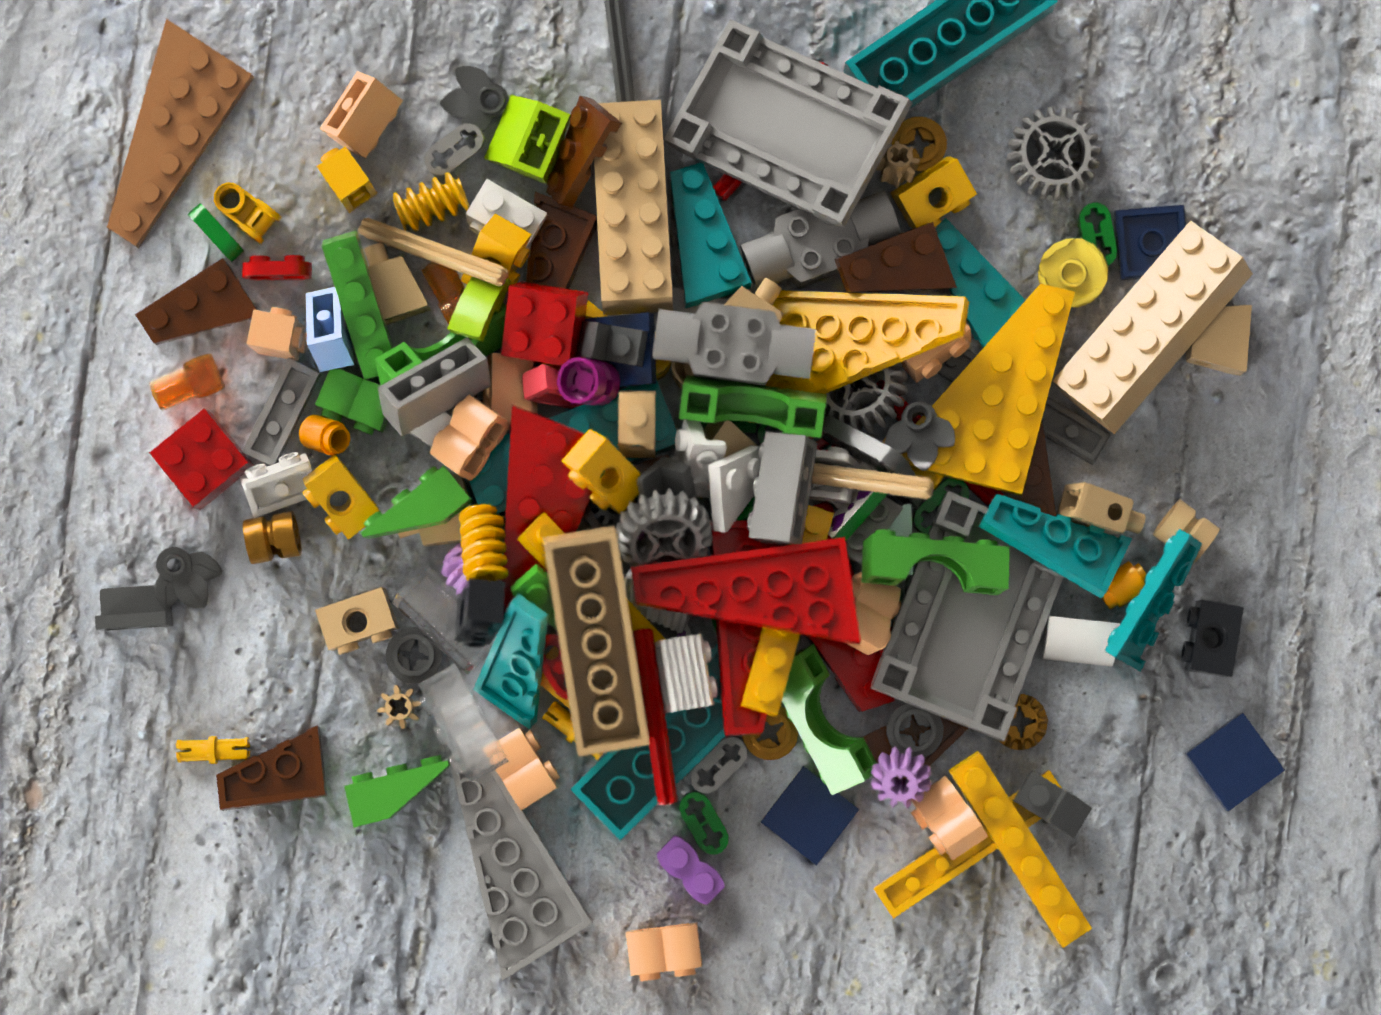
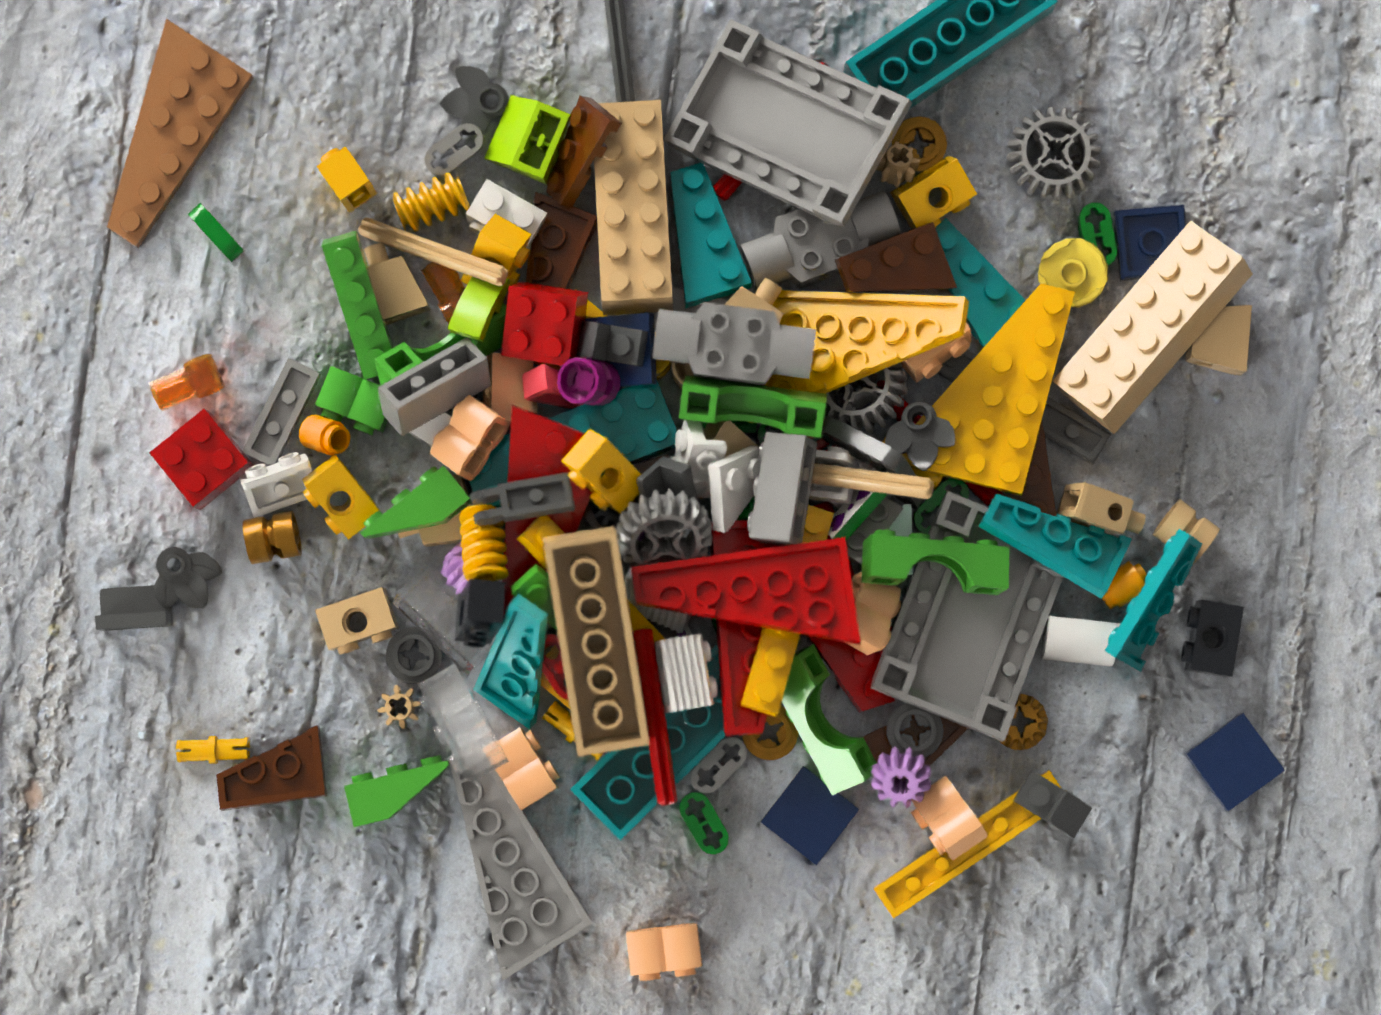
(198, 305): reddish brown wing -> none
(250, 214): yellow piece -> none
(277, 334): light nougat brick -> none
(292, 268): red plate -> none
(327, 331): light blue brick -> none
(361, 114): light nougat brick -> none
(525, 499): none -> dark grey hinge
(637, 423): tan torso -> none
(698, 877): medium lavender brick -> none
(1020, 849): yellow plate -> none

